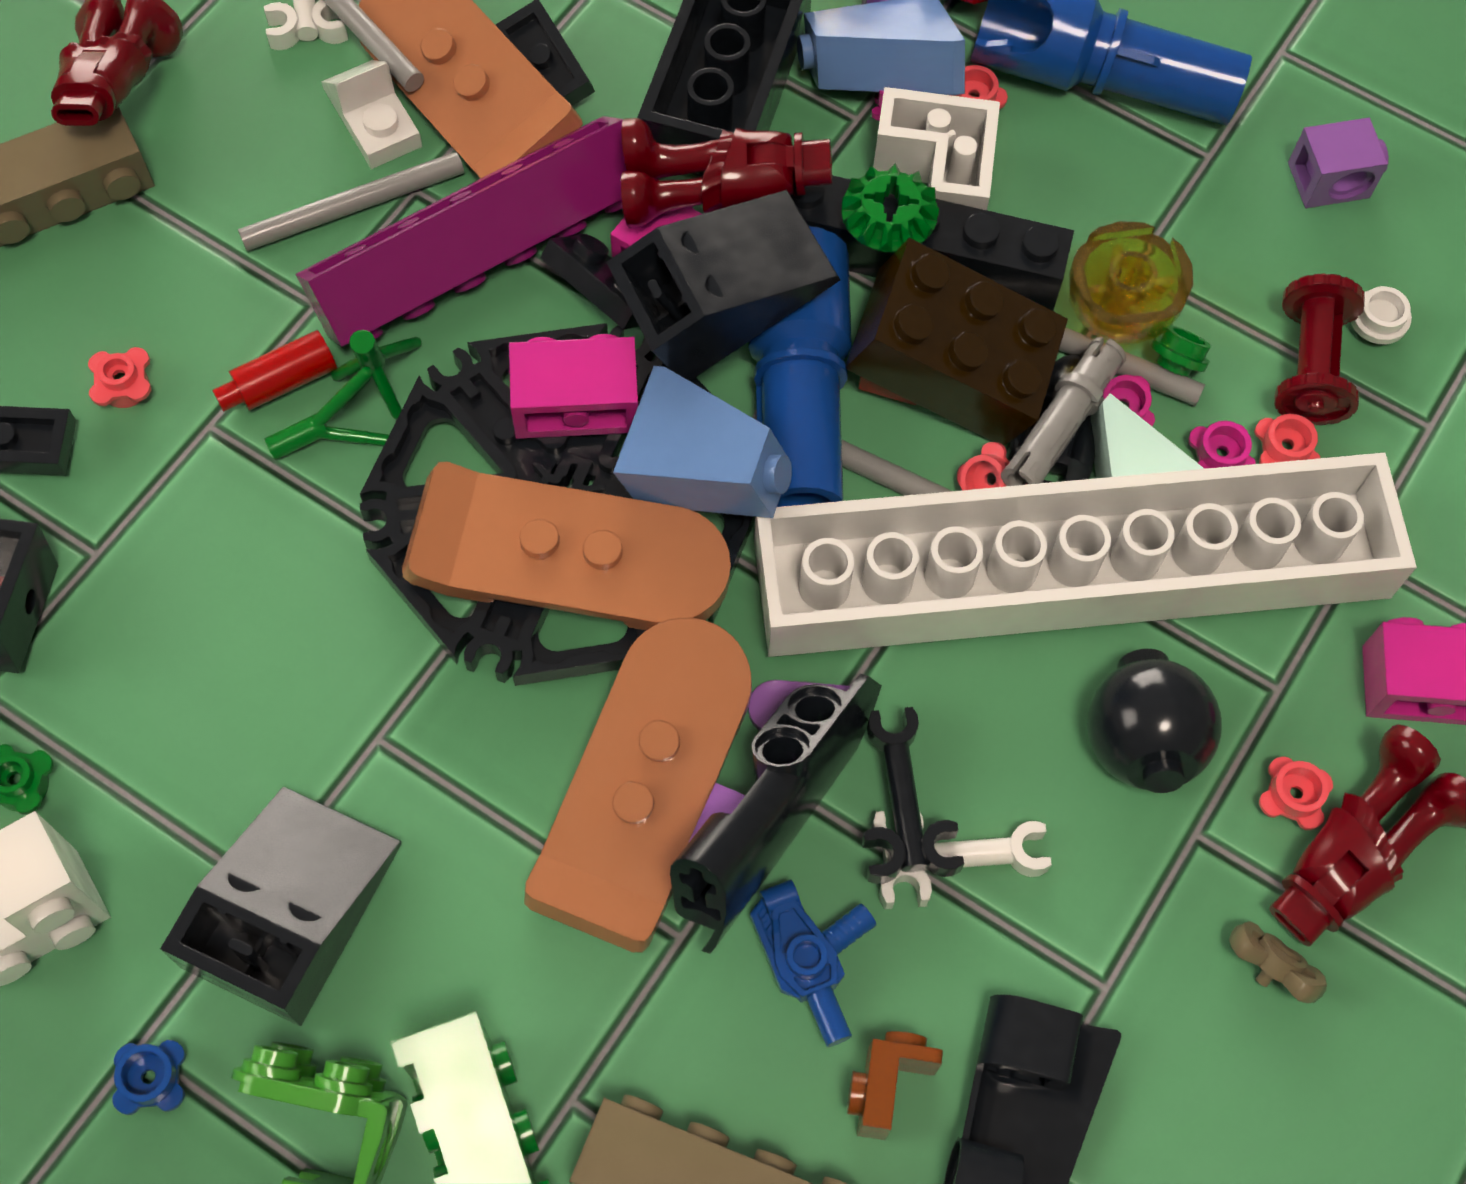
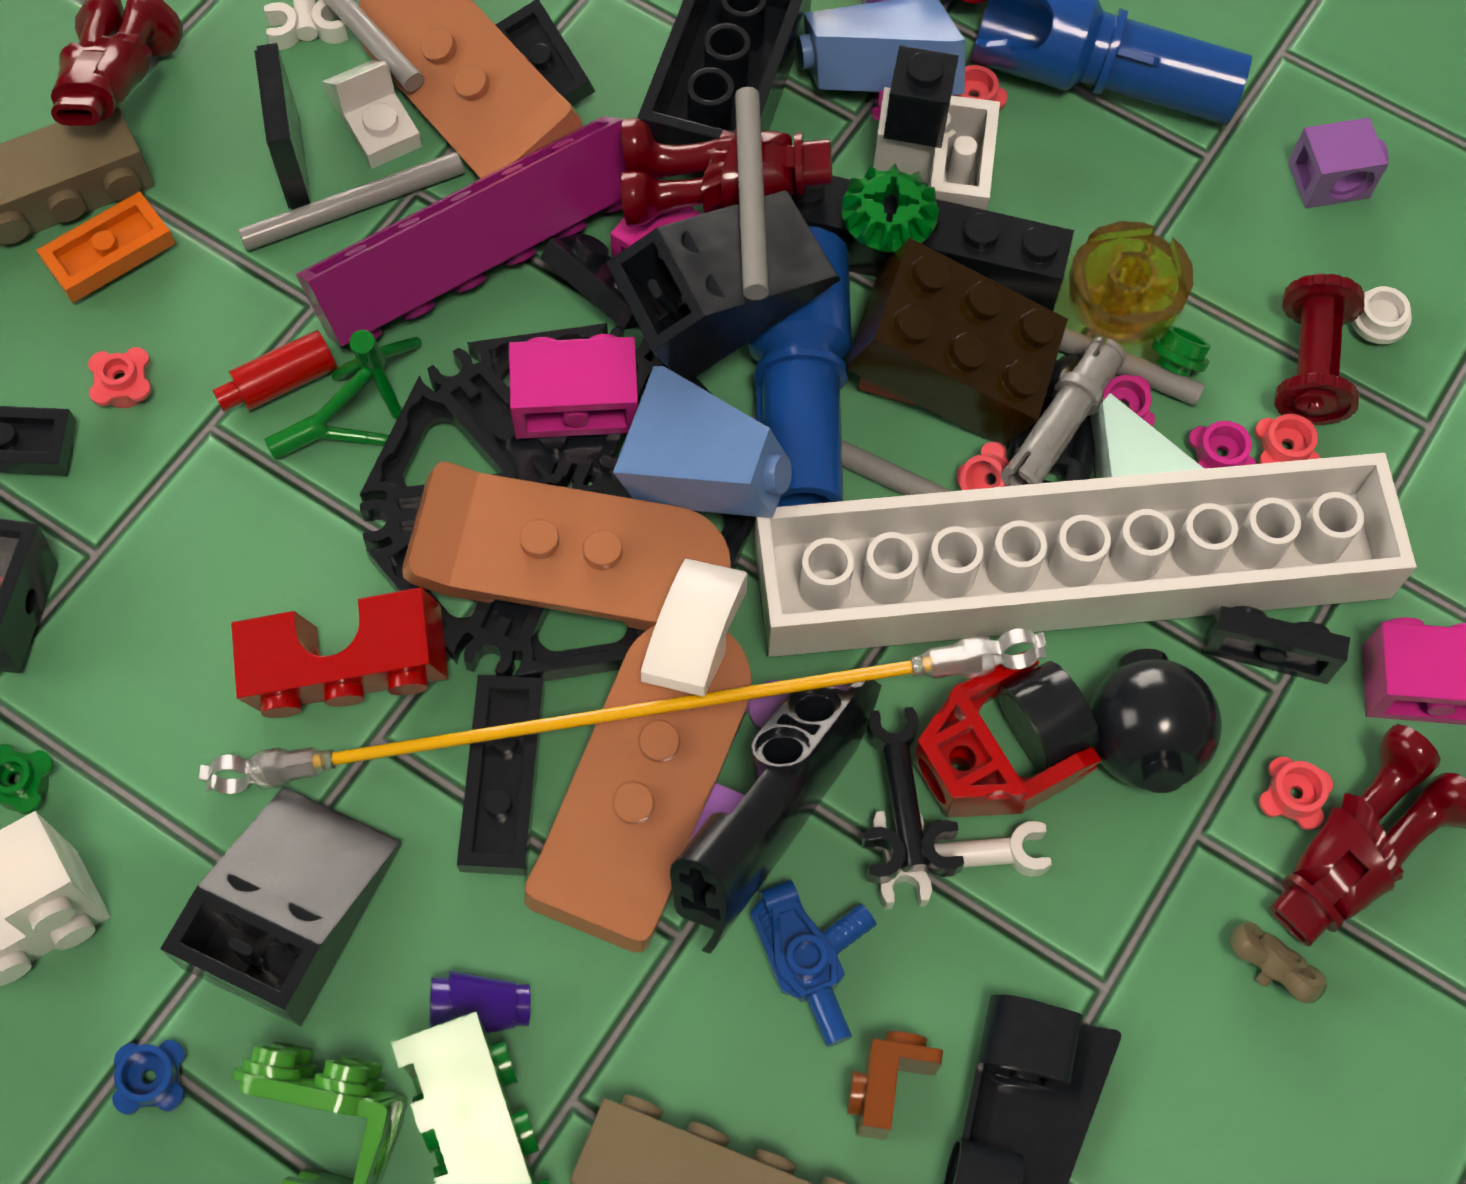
(106, 246): none -> orange plate
(282, 125): none -> black tile
(394, 650): none -> red arch
(497, 1002): none -> dark purple cone
(501, 779): none -> black plate
(693, 627): none -> white slope
(751, 194): none -> light grey bar
(920, 96): none -> black brick
(966, 658): none -> piece
(1045, 717): none -> red piece
(1276, 645): none -> black plate

